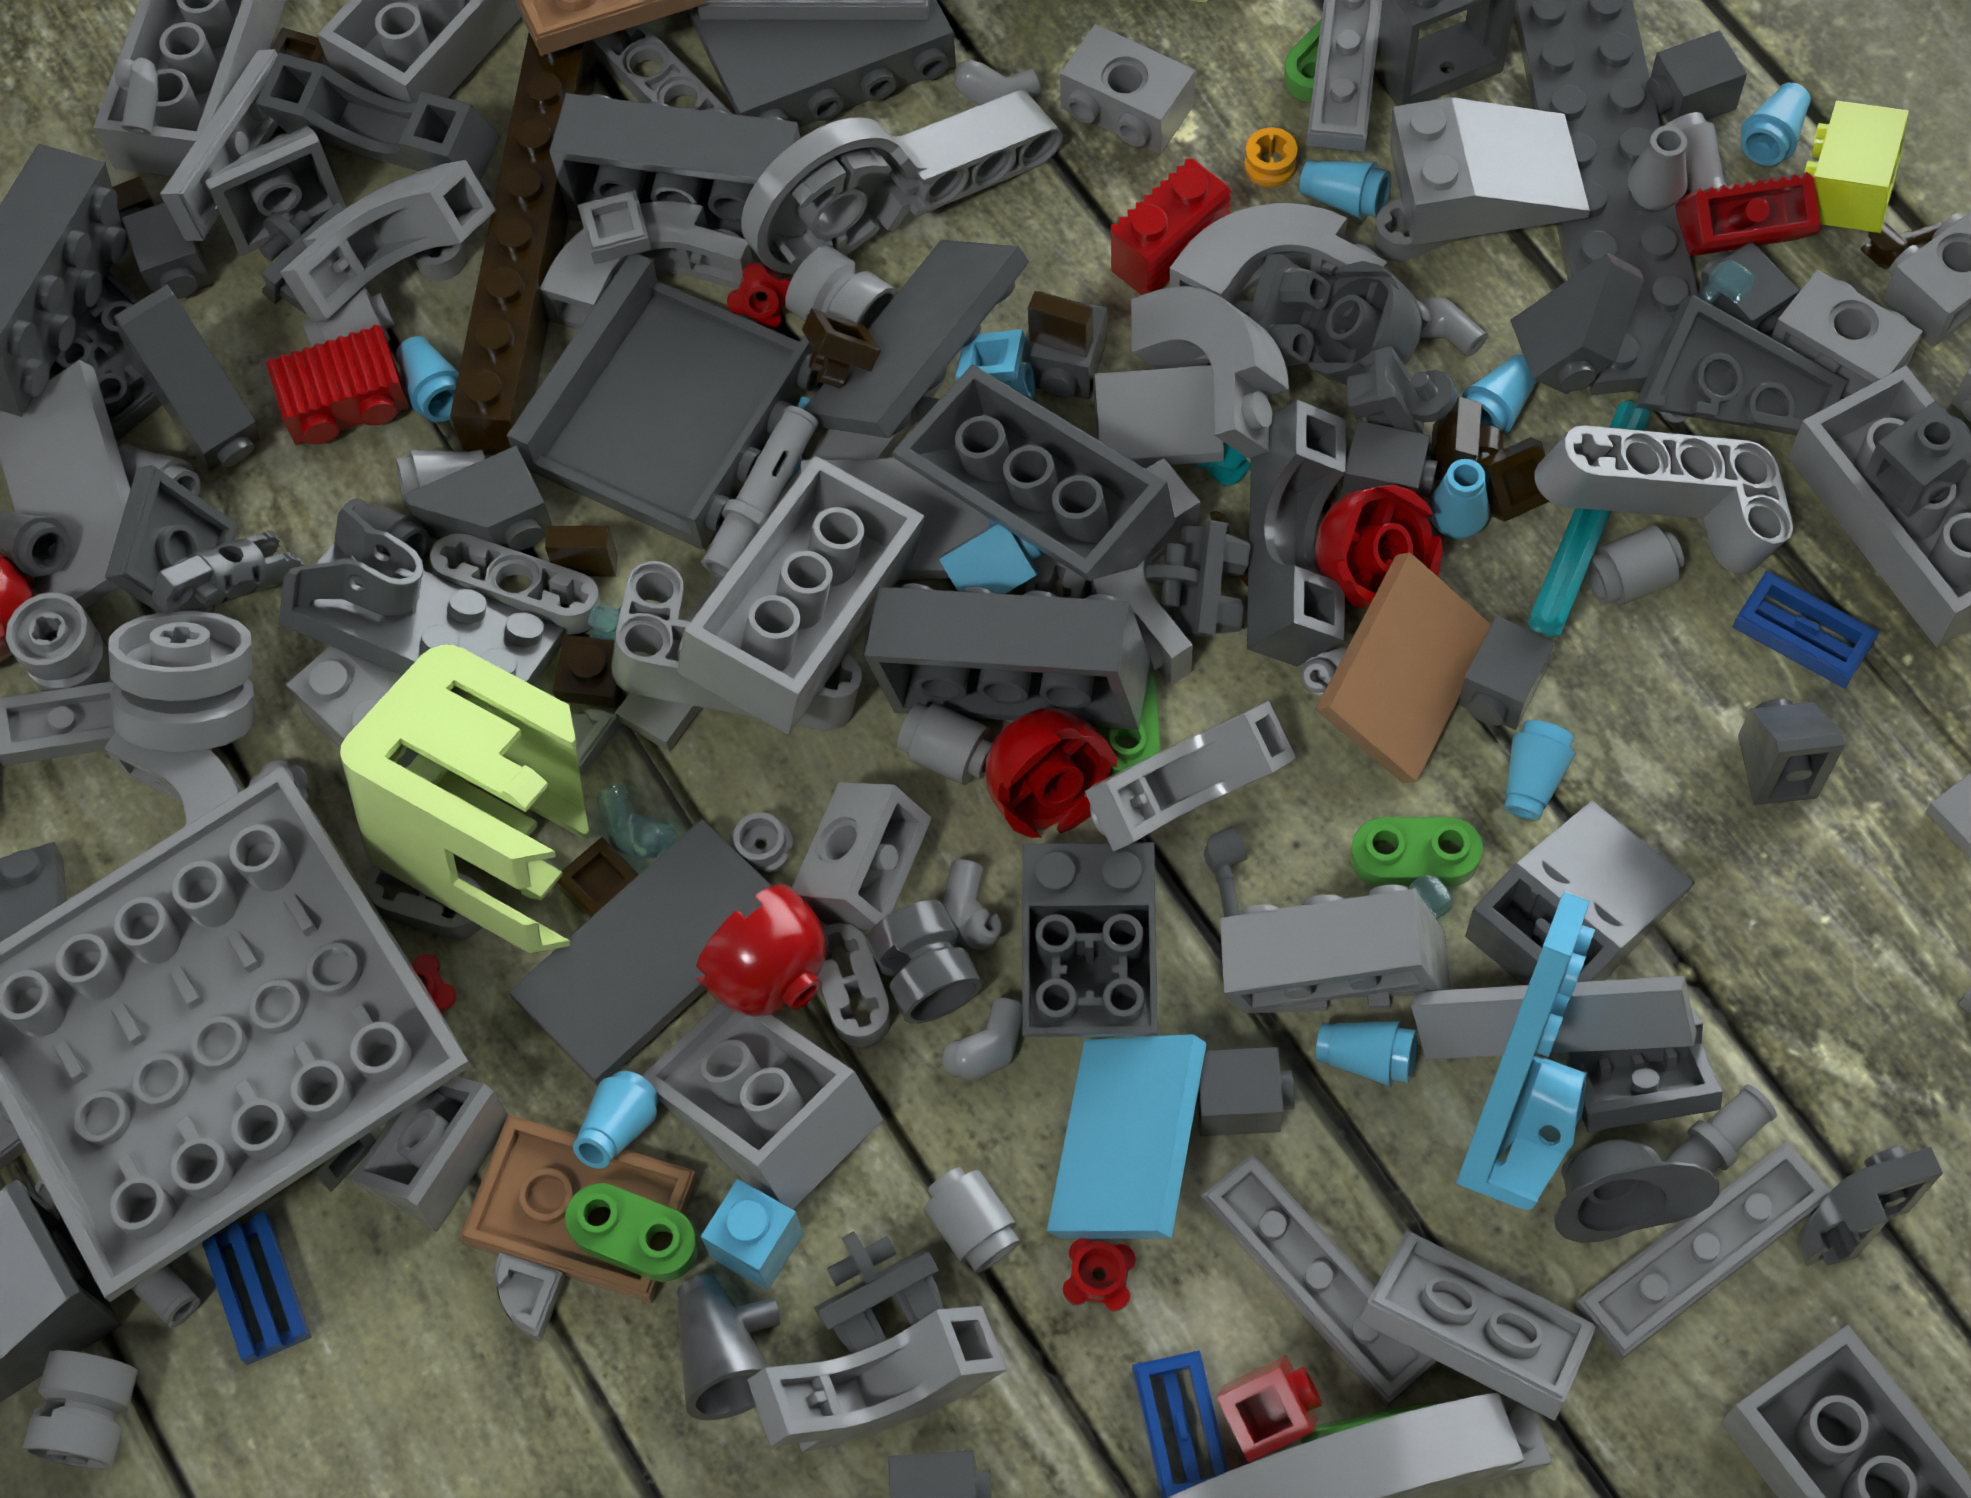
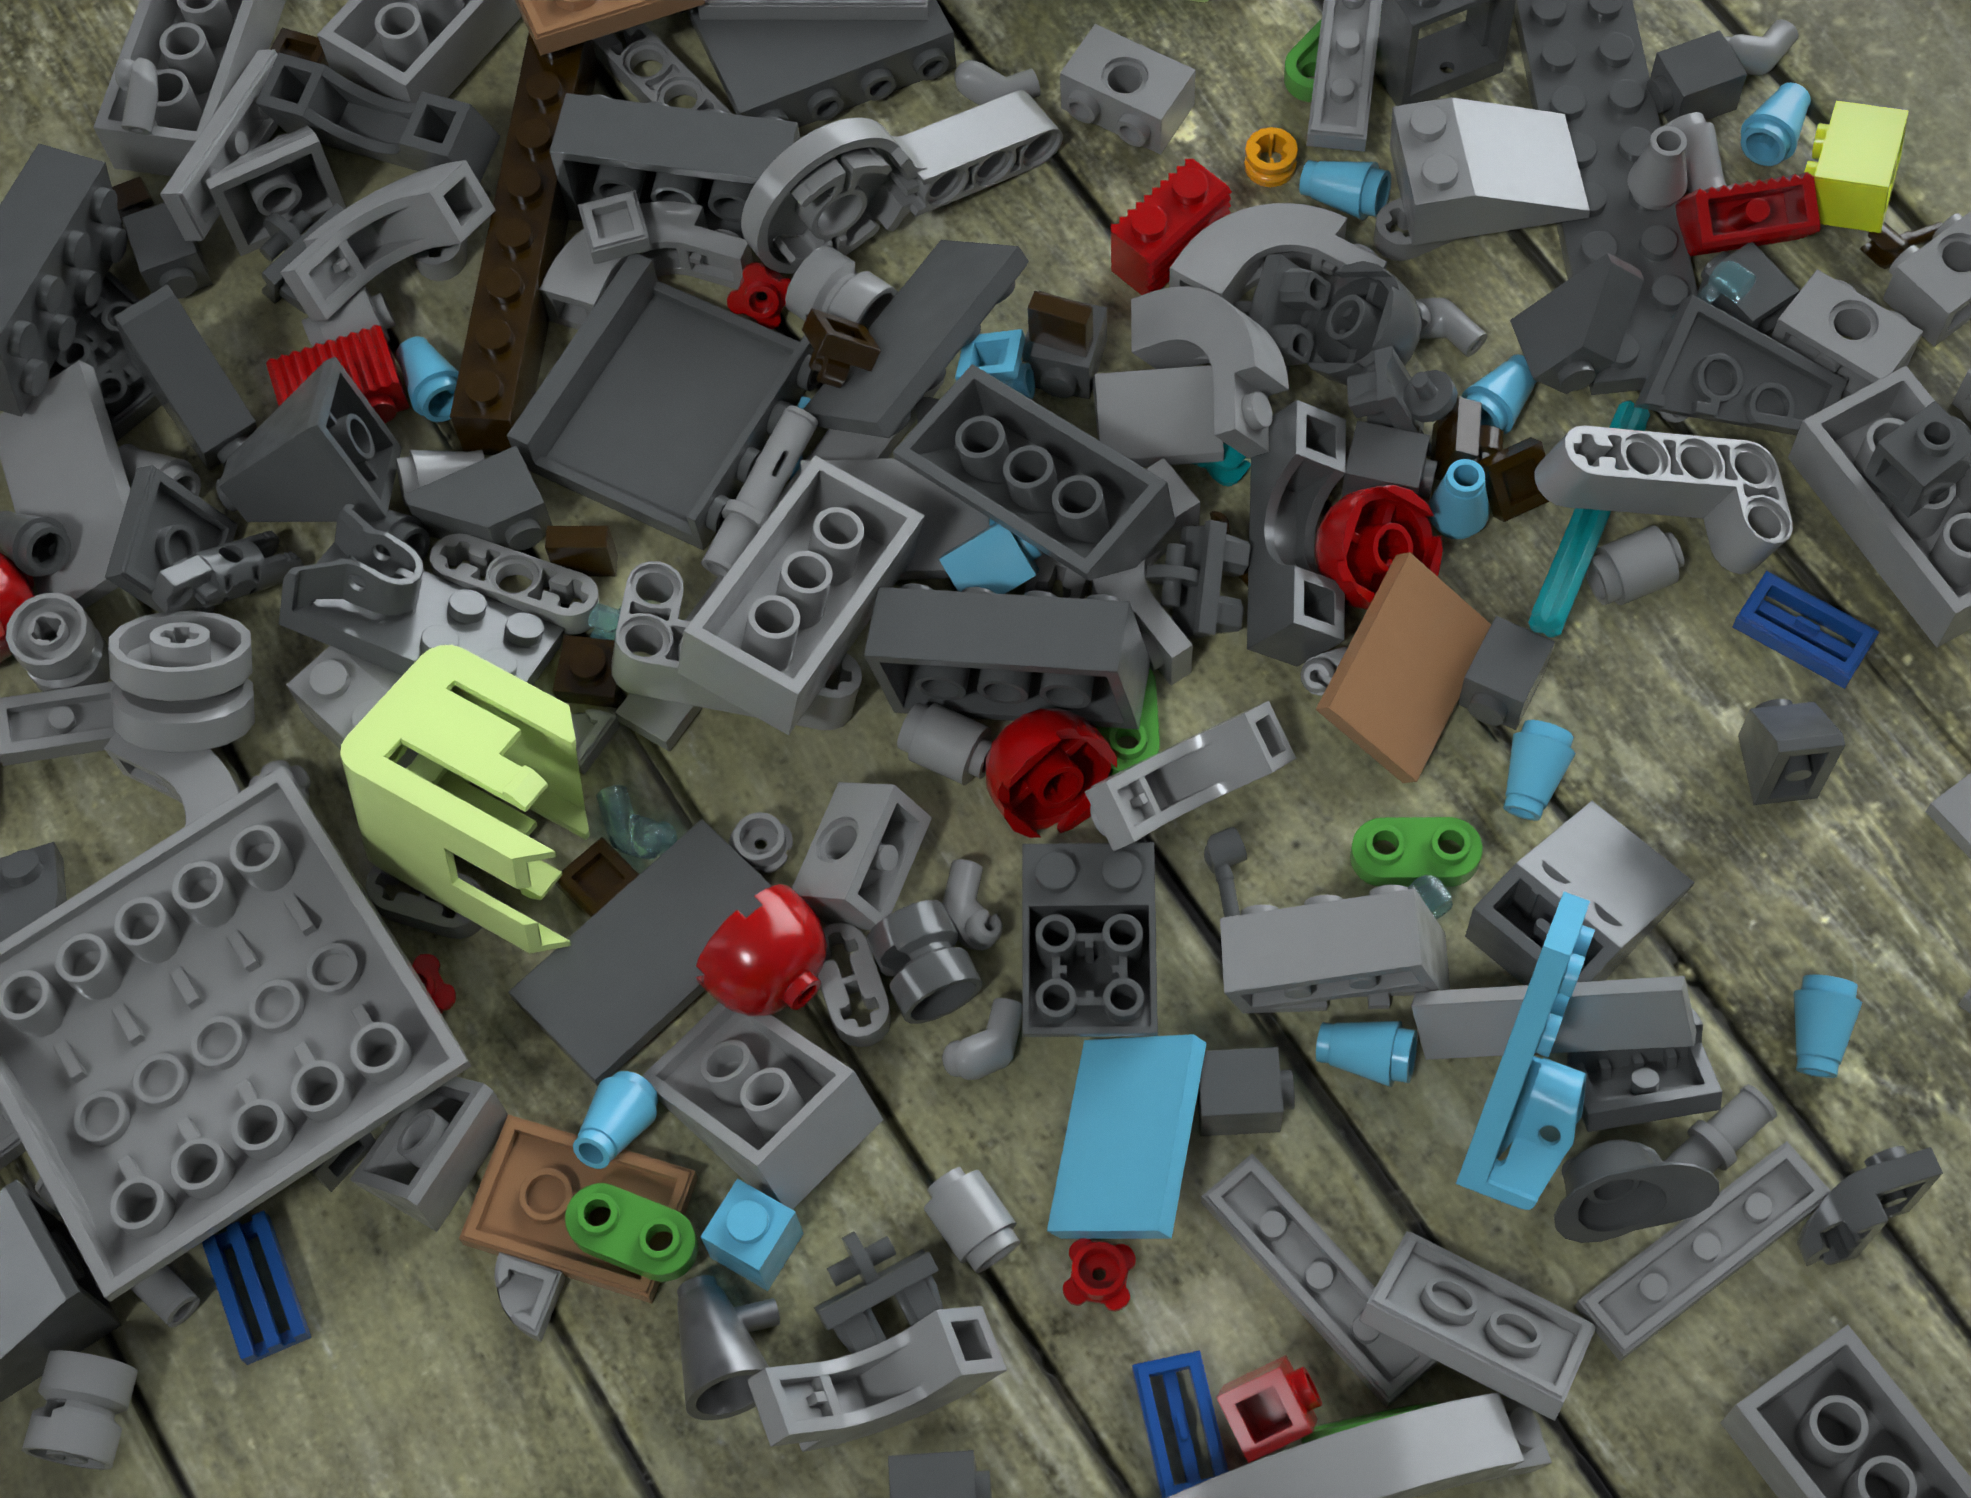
(314, 456): none -> dark grey slope
(1761, 54): none -> light grey arm
(1823, 1023): none -> medium azure cone

